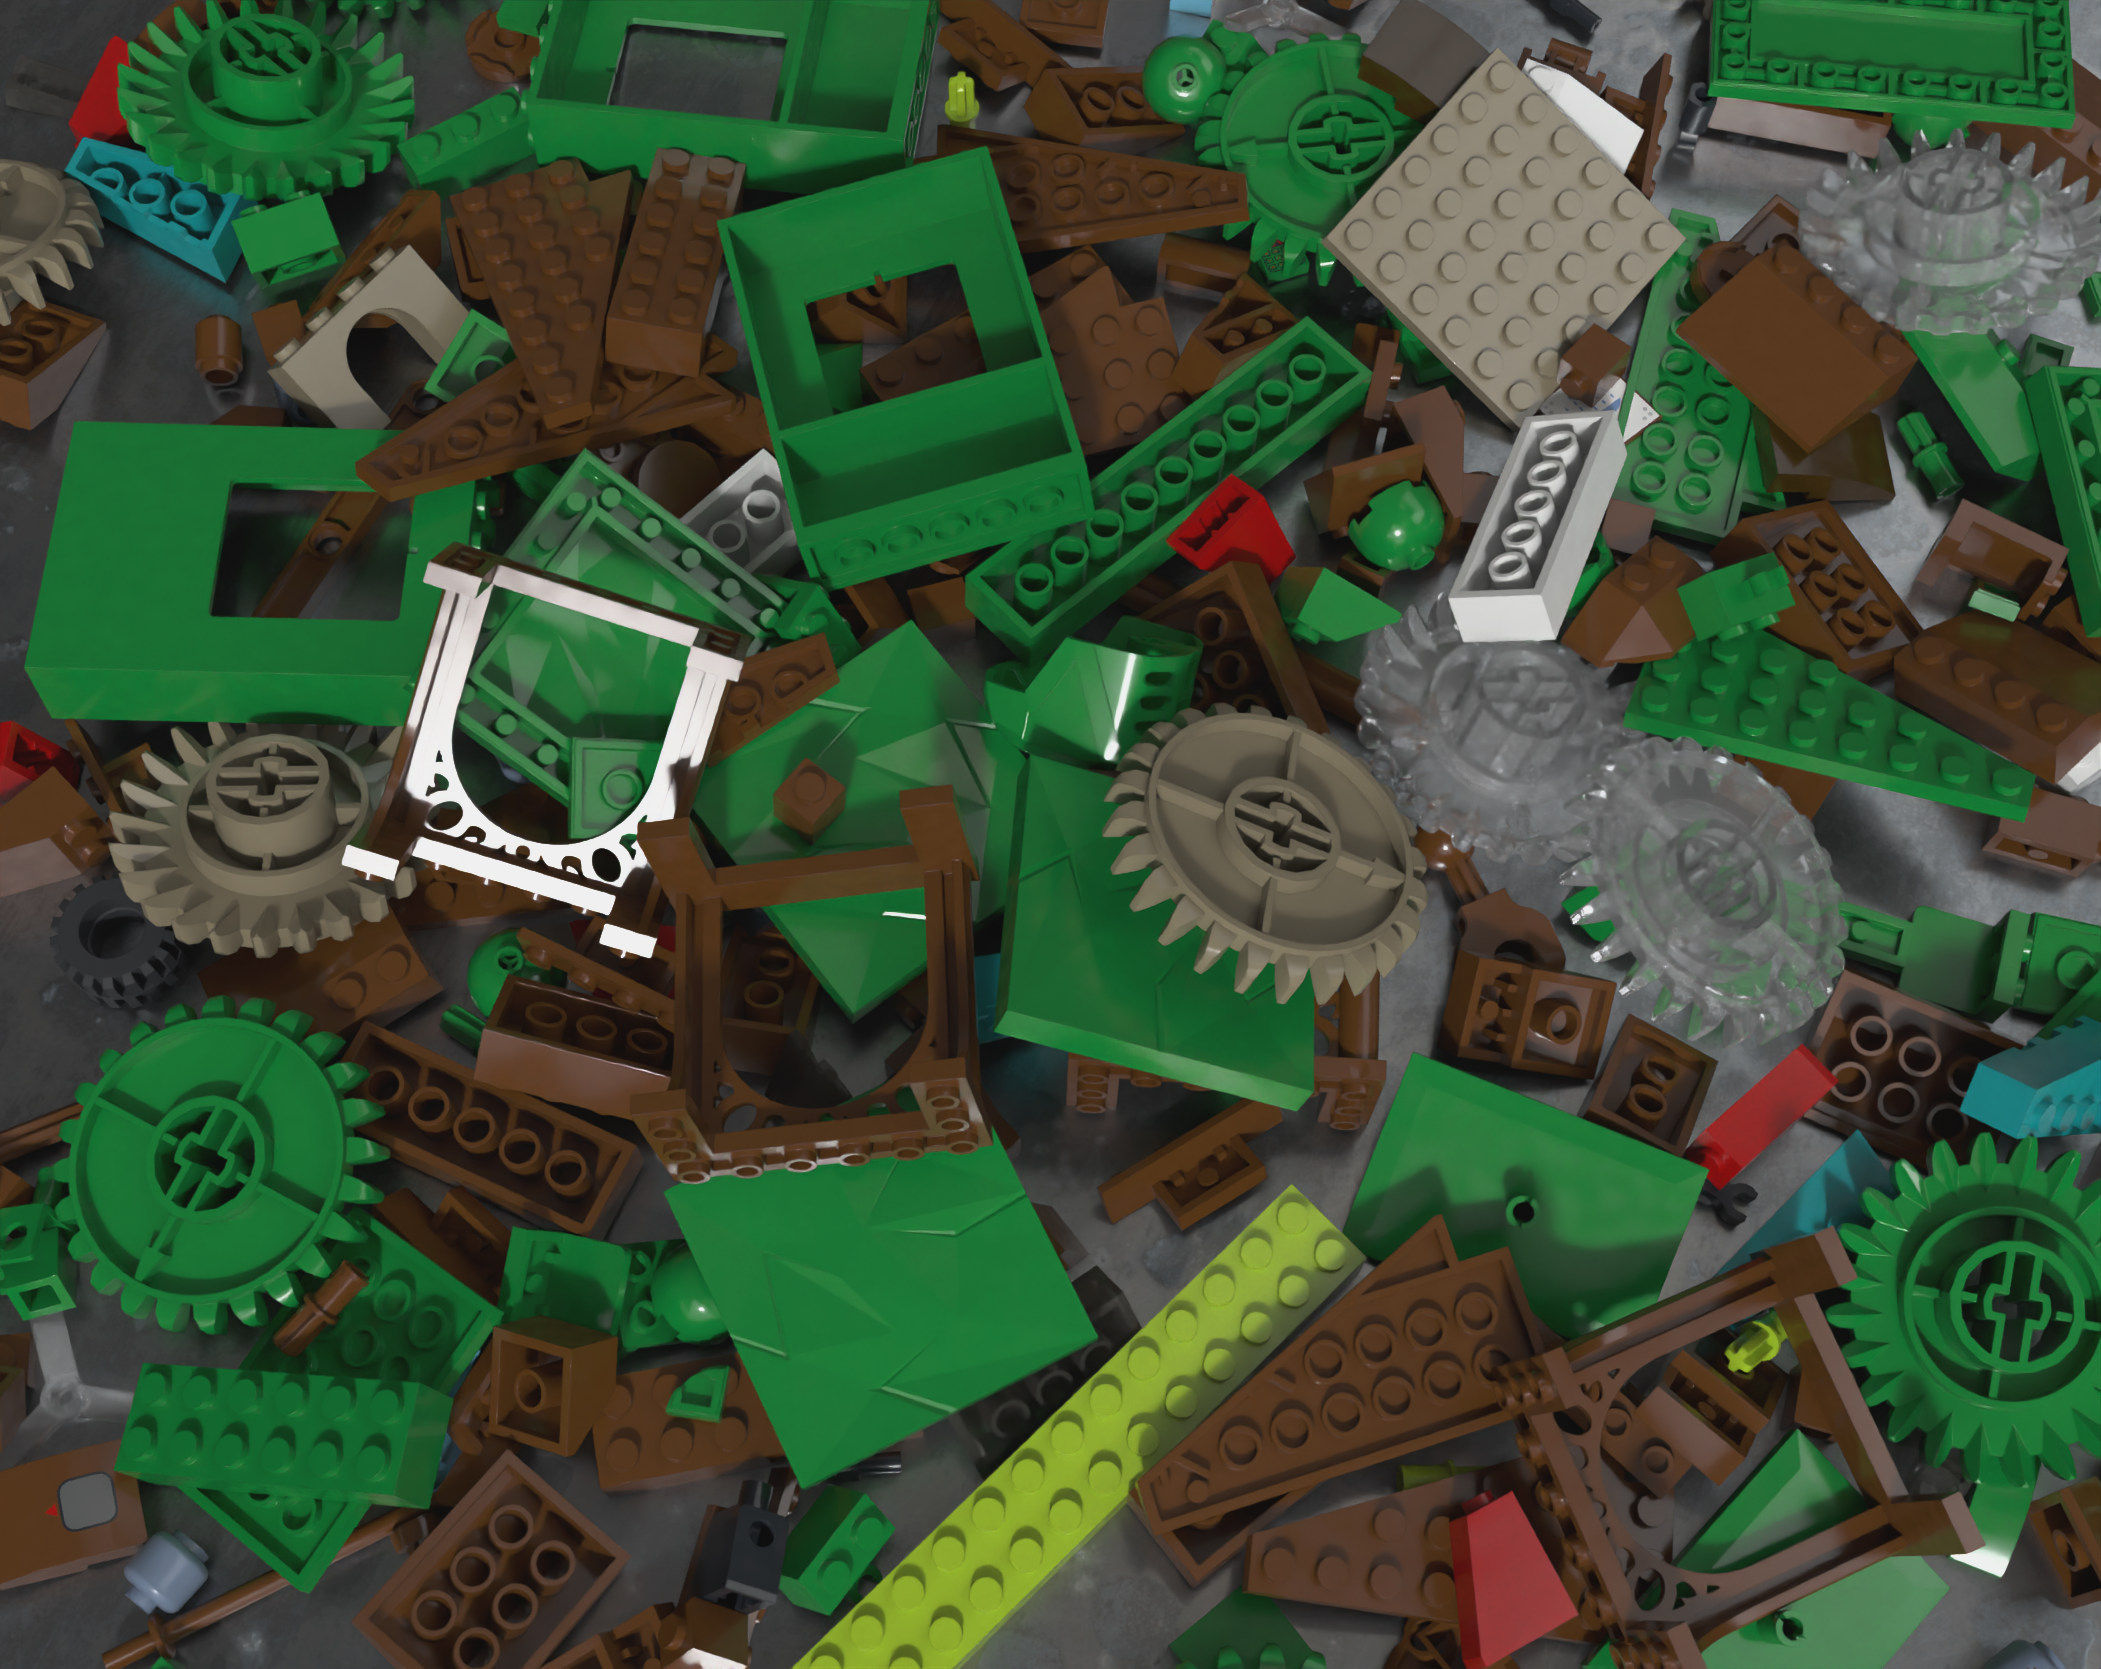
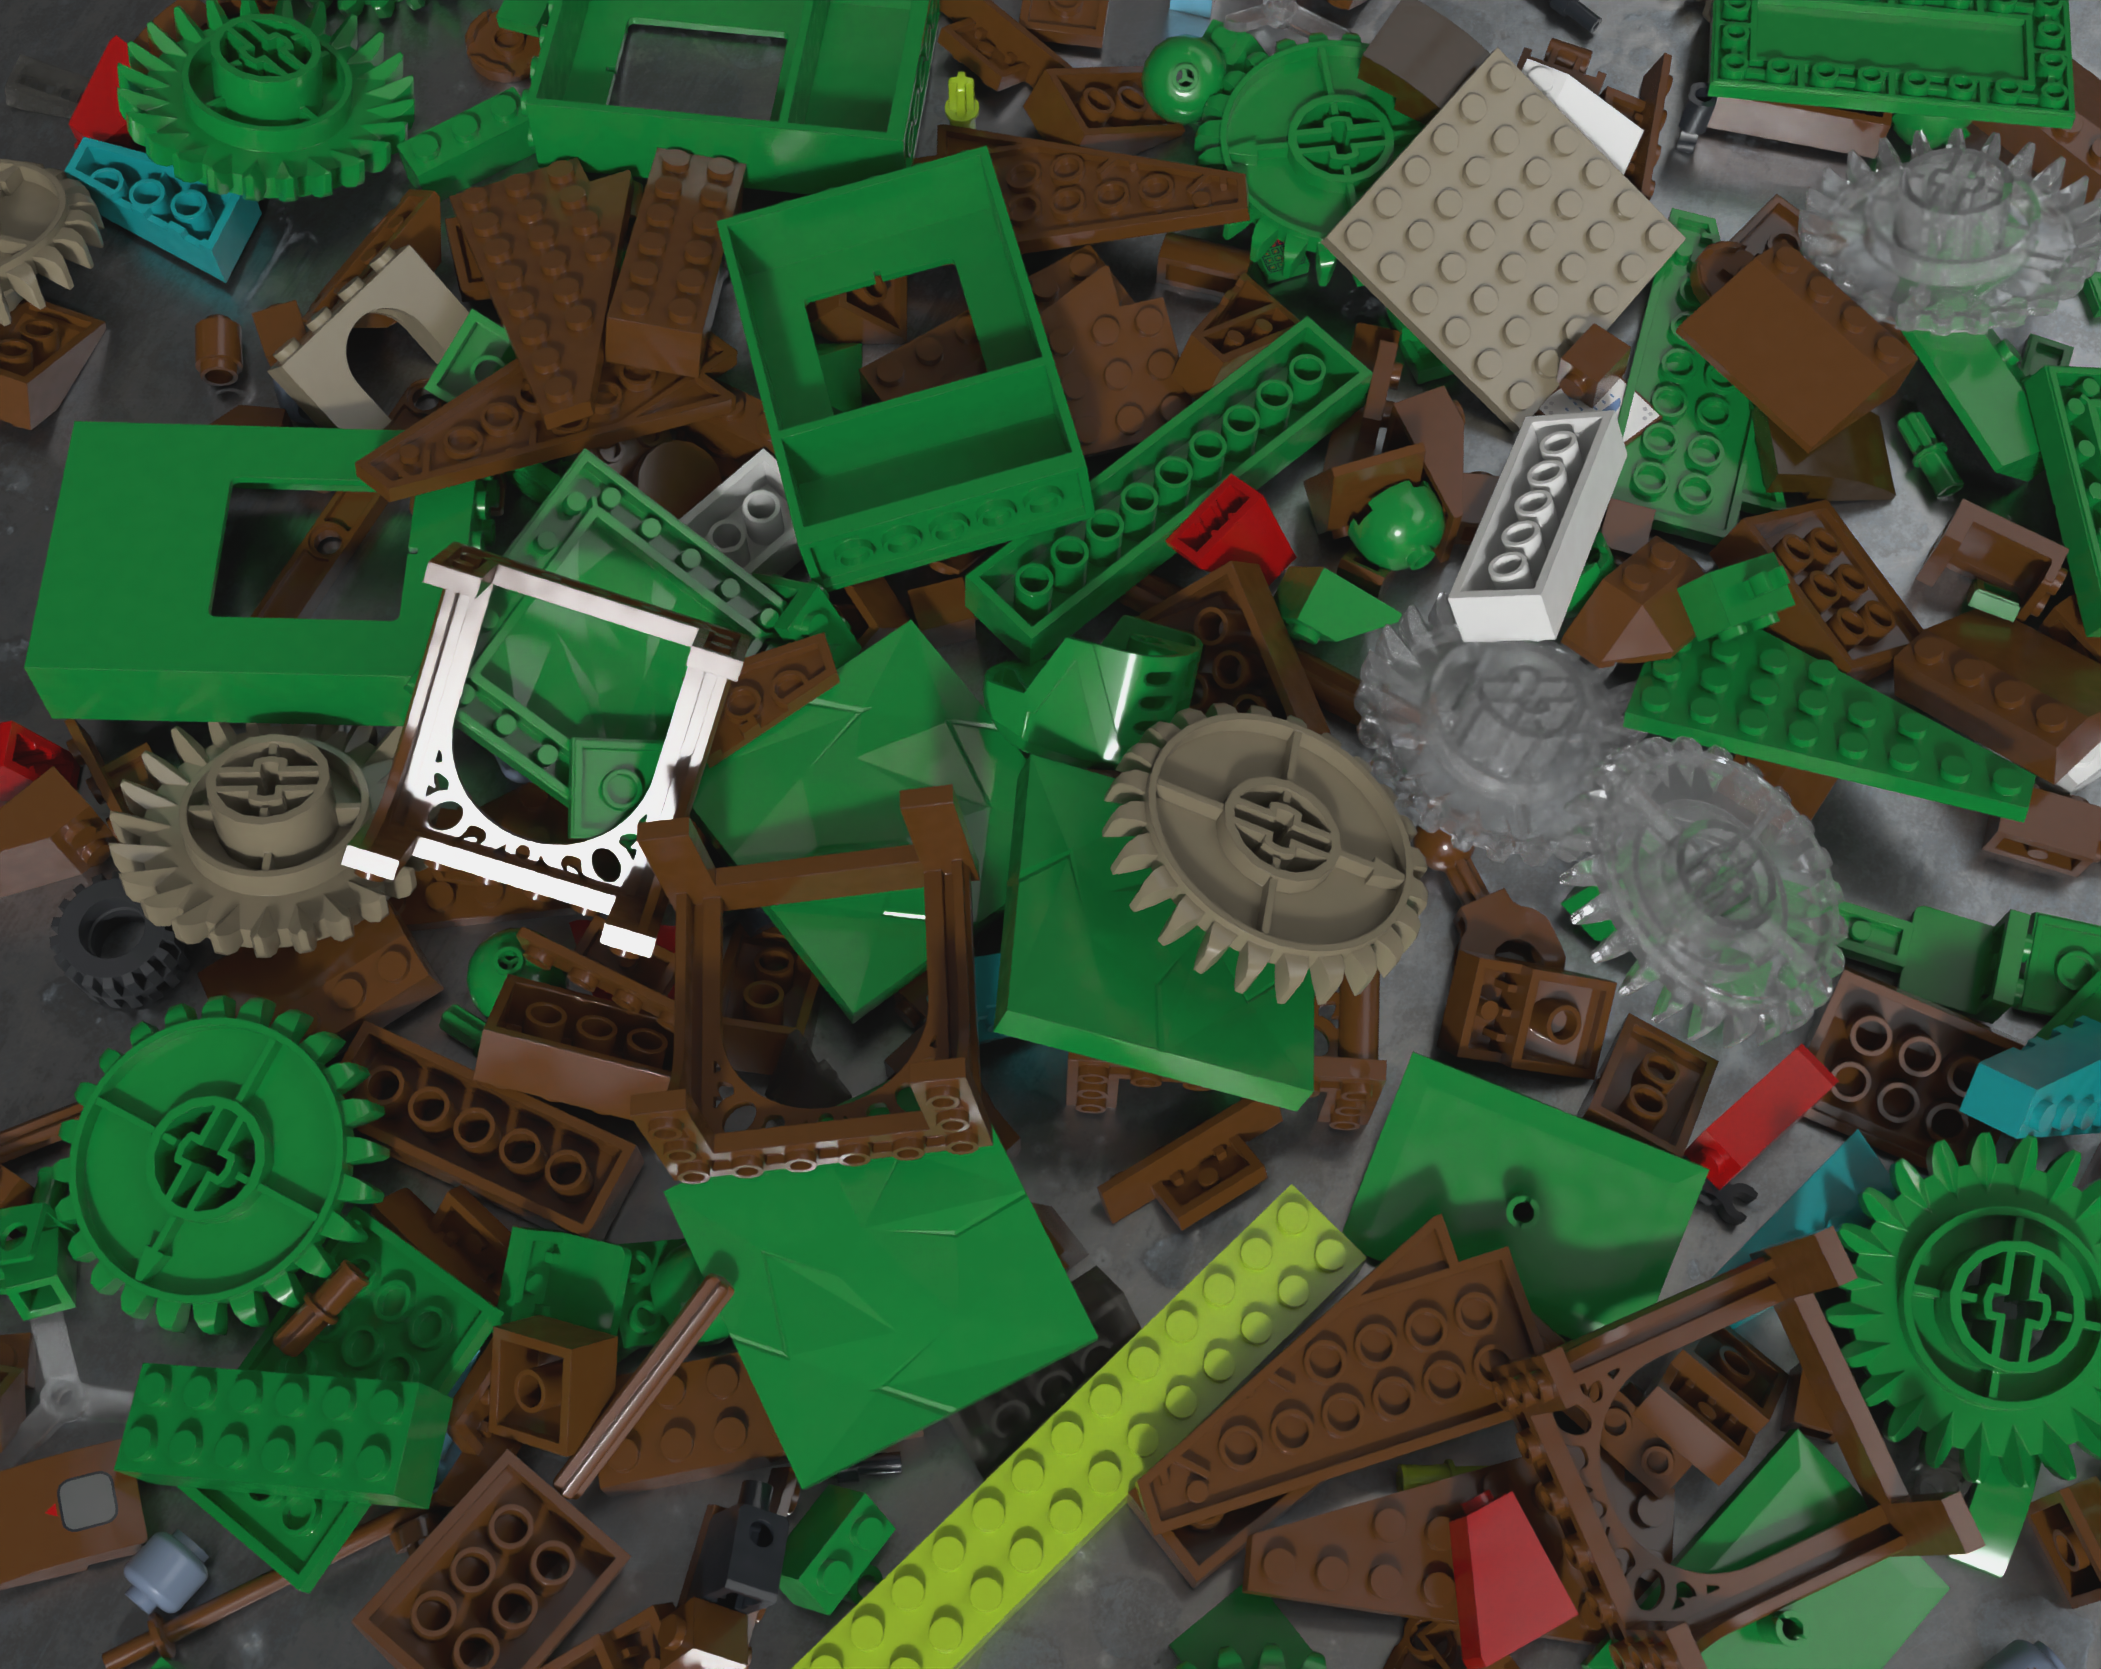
(288, 239): green brick -> none
(643, 1386): none -> reddish brown axle
(701, 1395): green tile -> none
(809, 801): reddish brown brick -> none
(1757, 1342): lime axle -> none

